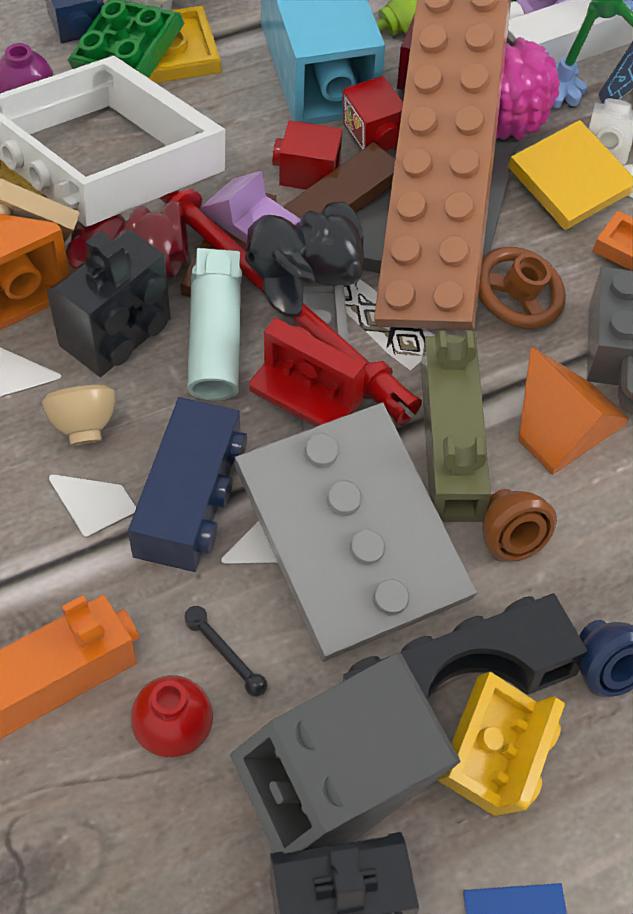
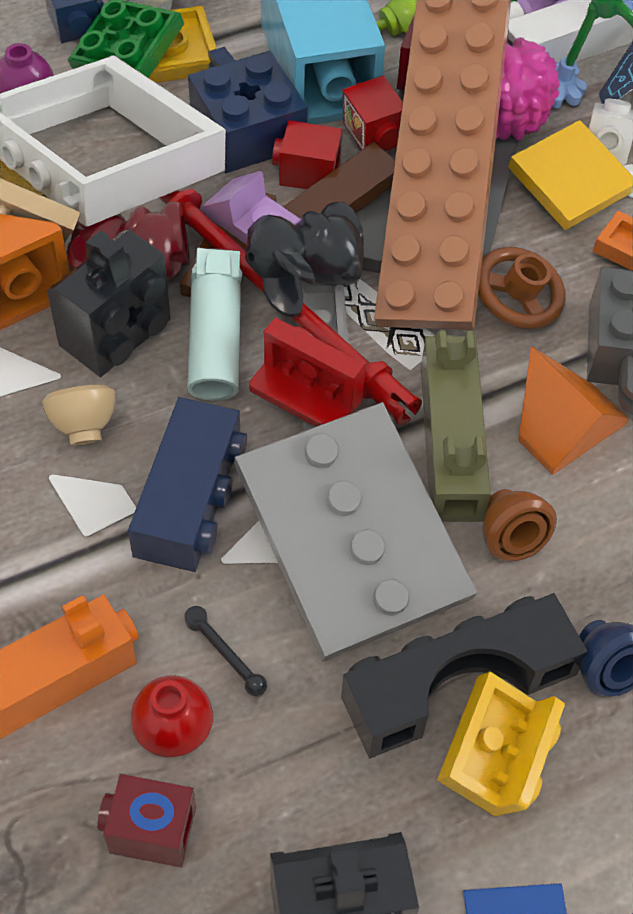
(148, 820): none -> dark red brick
(248, 100): none -> dark blue hinge
(344, 759): dark grey slope -> none

